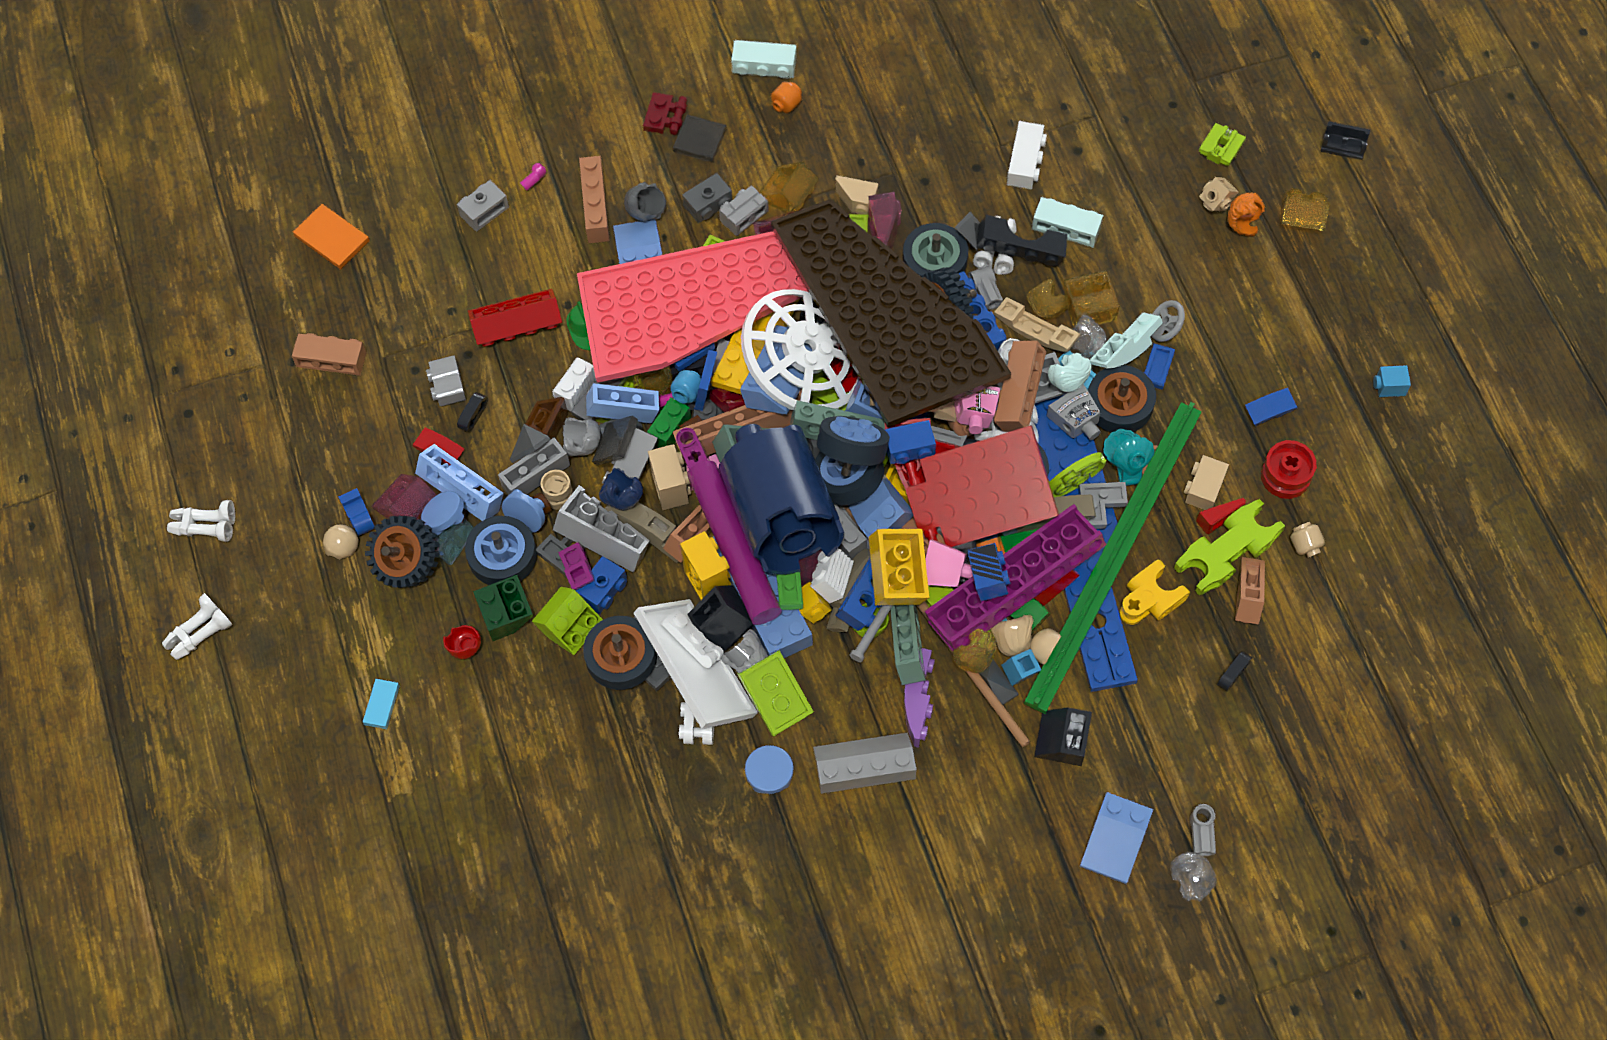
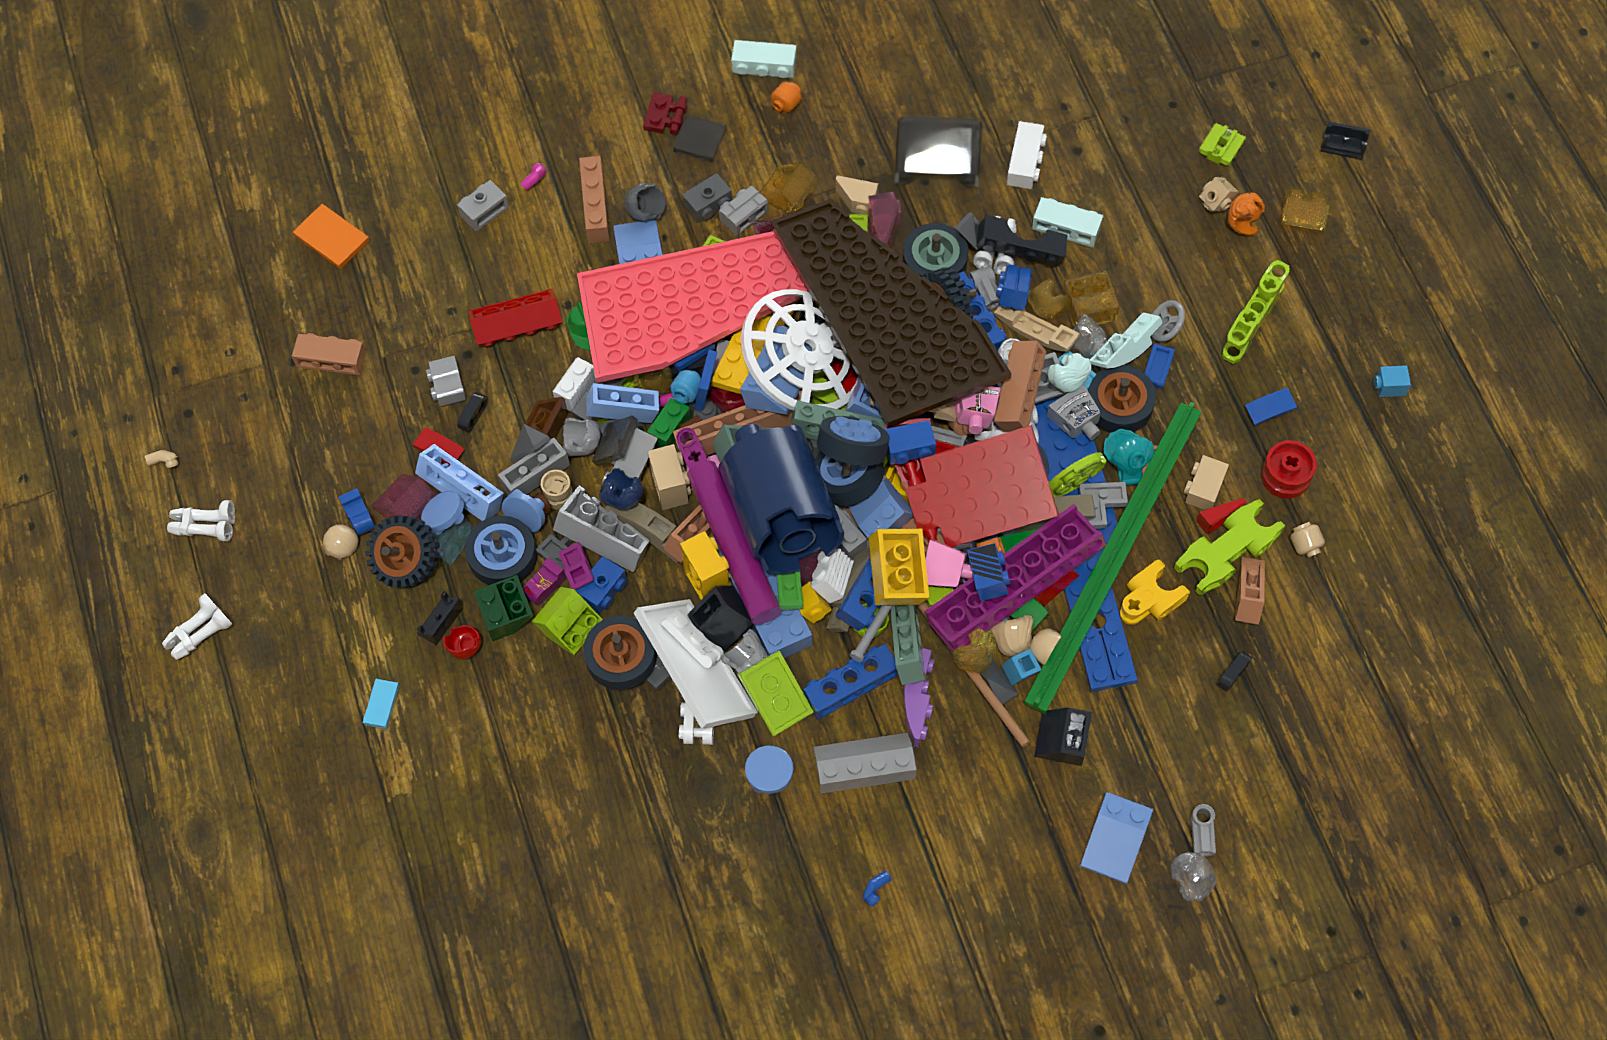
(161, 456): none -> tan arm
(440, 619): none -> black hinge
(544, 582): none -> magenta leg
(866, 681): none -> blue brick
(872, 887): none -> blue arm
(938, 148): none -> clear smoke windscreen
(1014, 287): none -> blue brick
(1255, 311): none -> lime piece

